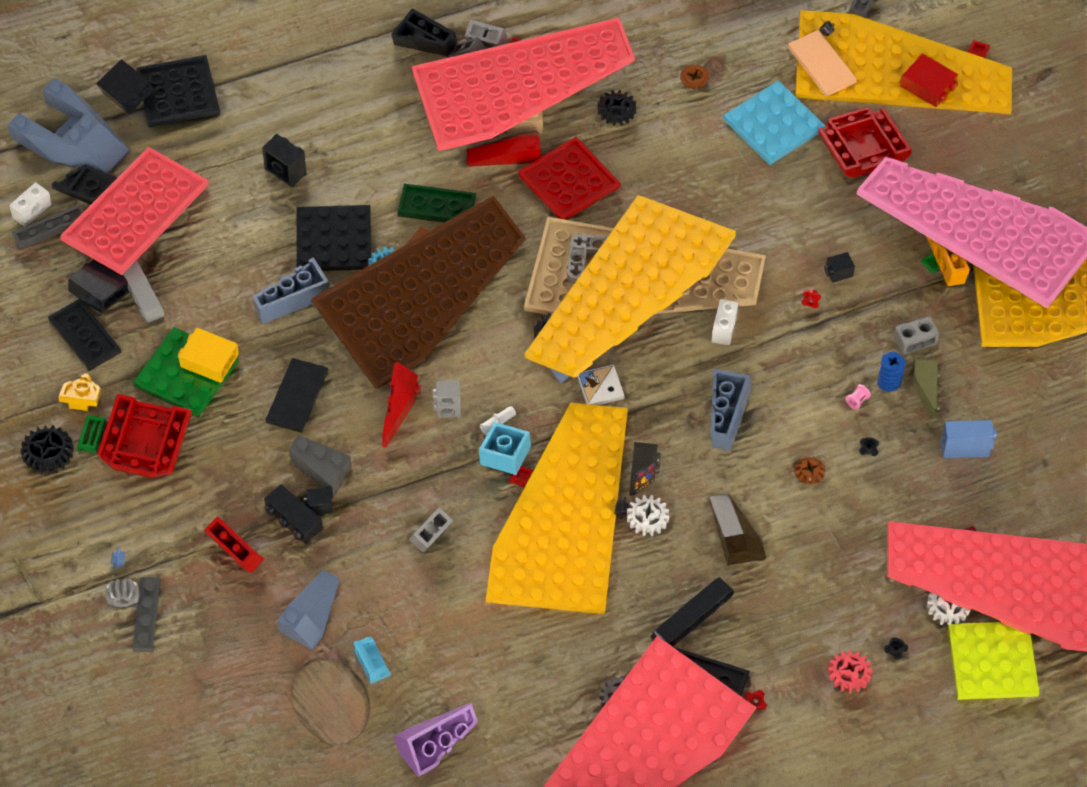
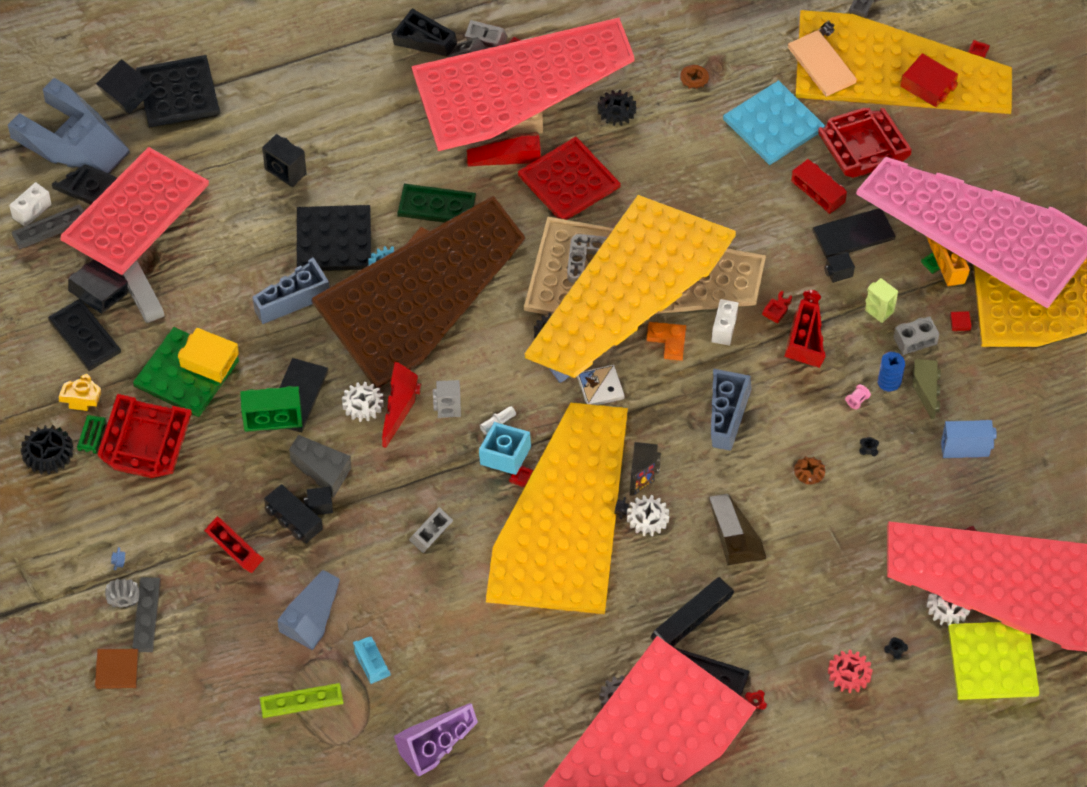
(116, 668): none -> dark orange tile
(271, 408): none -> green brick
(301, 700): none -> lime tile
(362, 401): none -> white gear
(672, 335): none -> orange plate
(777, 308): none -> red plate
(805, 337): none -> red wedge
(819, 186): none -> red brick
(854, 233): none -> black tile
(881, 300): none -> yellowish green brick
(960, 321): none -> red tile

